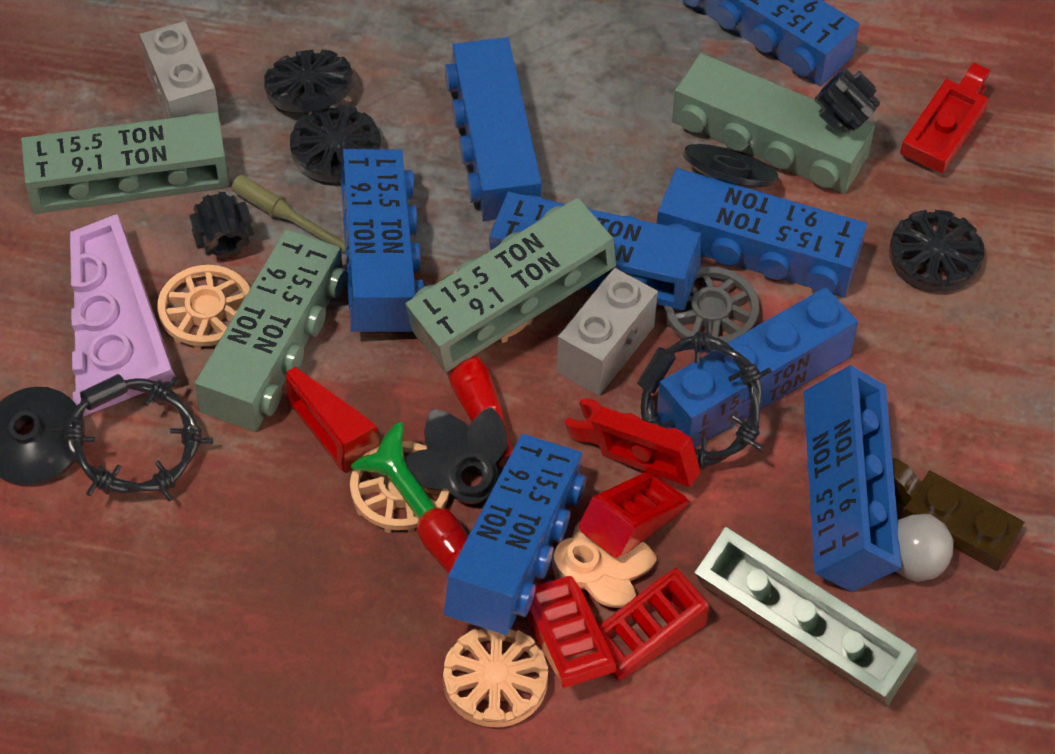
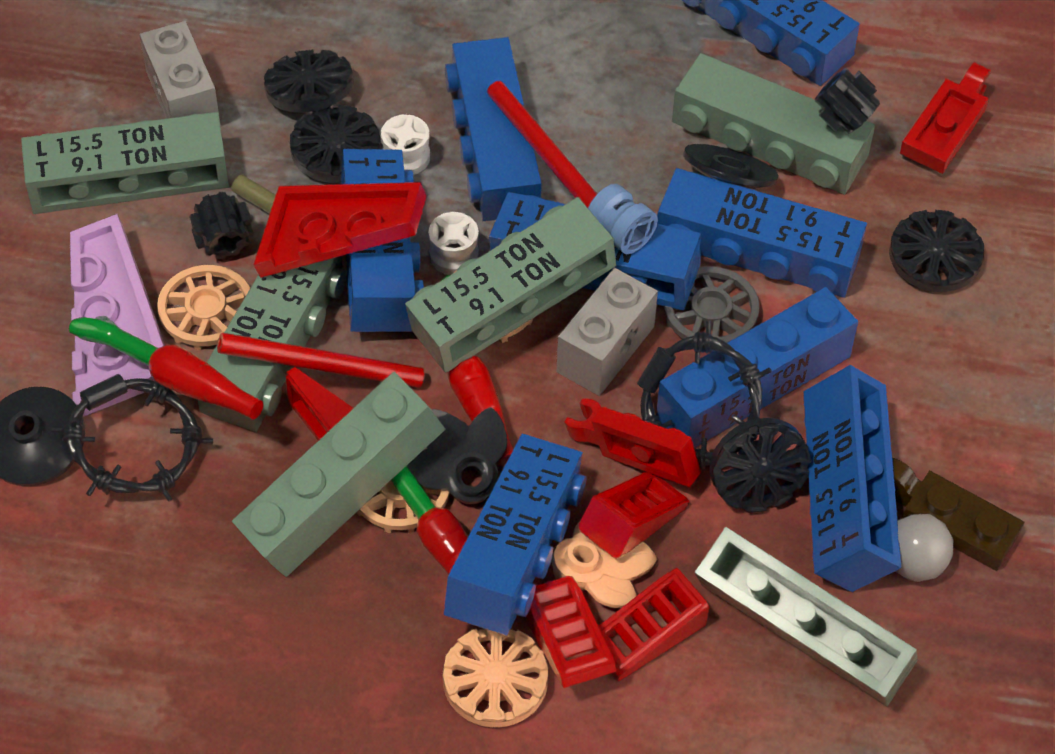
(171, 366): none -> red piece
(317, 359): none -> red piece
(335, 220): none -> red wing
(339, 474): none -> sand green brick
(405, 132): none -> white wheel
(447, 235): none -> white wheel
(541, 143): none -> red piece
(624, 220): none -> medium blue wheel
(760, 464): none -> black wheel

